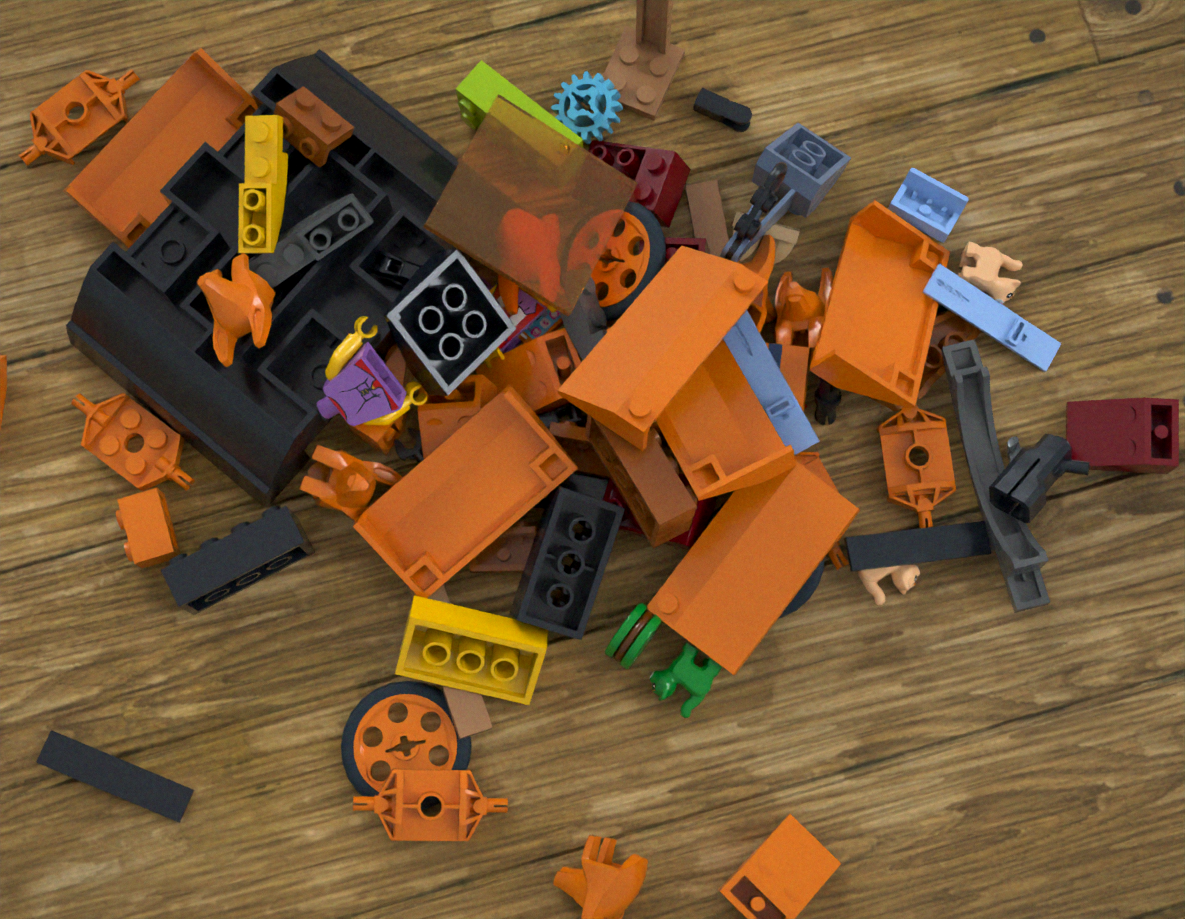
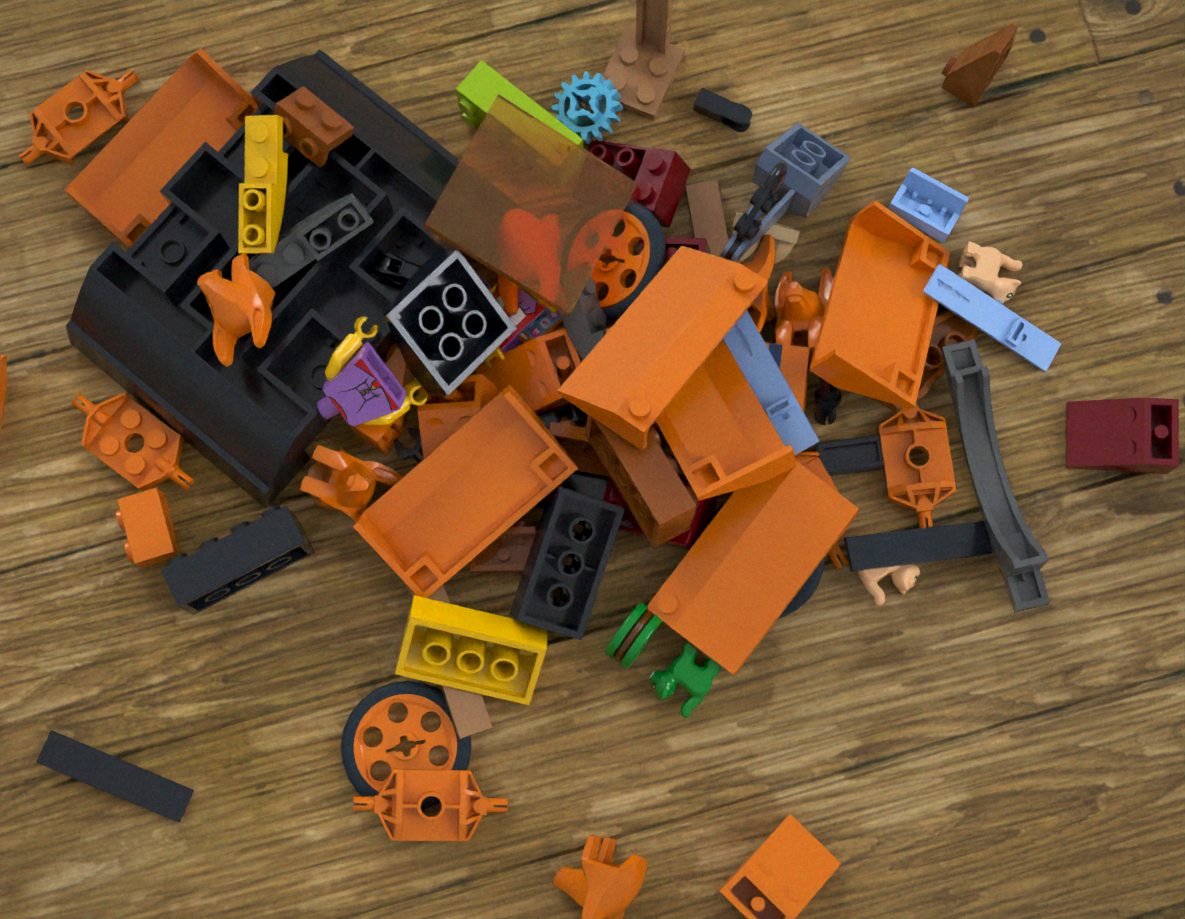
(851, 455): none -> black tile
(978, 65): none -> dark orange wedge
(1032, 474): black piece -> none

